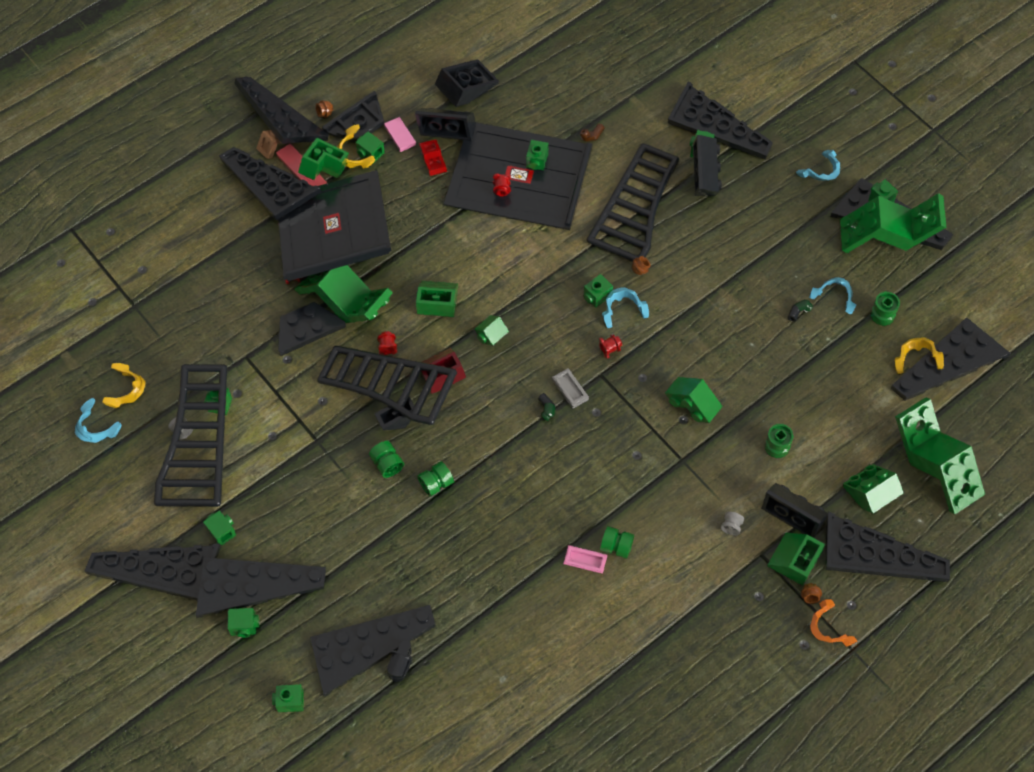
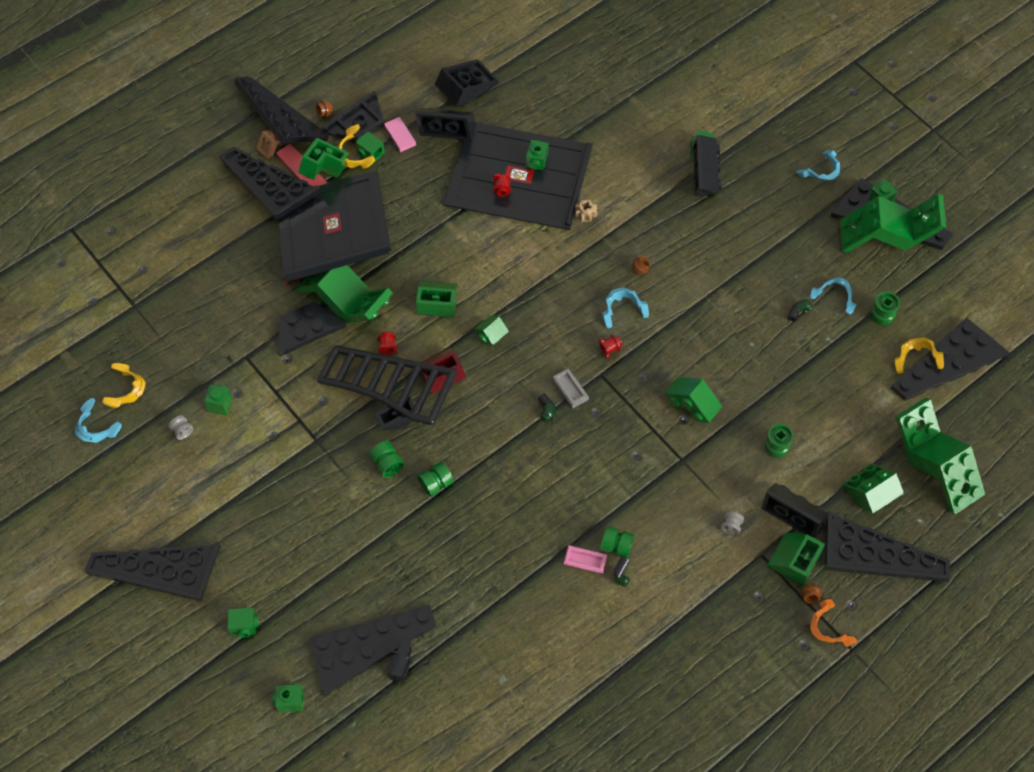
(176, 443): black bar -> none
(220, 527): green brick -> none
(242, 583): black wing -> none
(432, 157): red slope -> none
(586, 210): none -> tan gear
(592, 135): reddish brown arm -> none
(597, 290): green brick -> none
(614, 199): black bar -> none
(619, 572): none -> black arm
(698, 112): black wing -> none

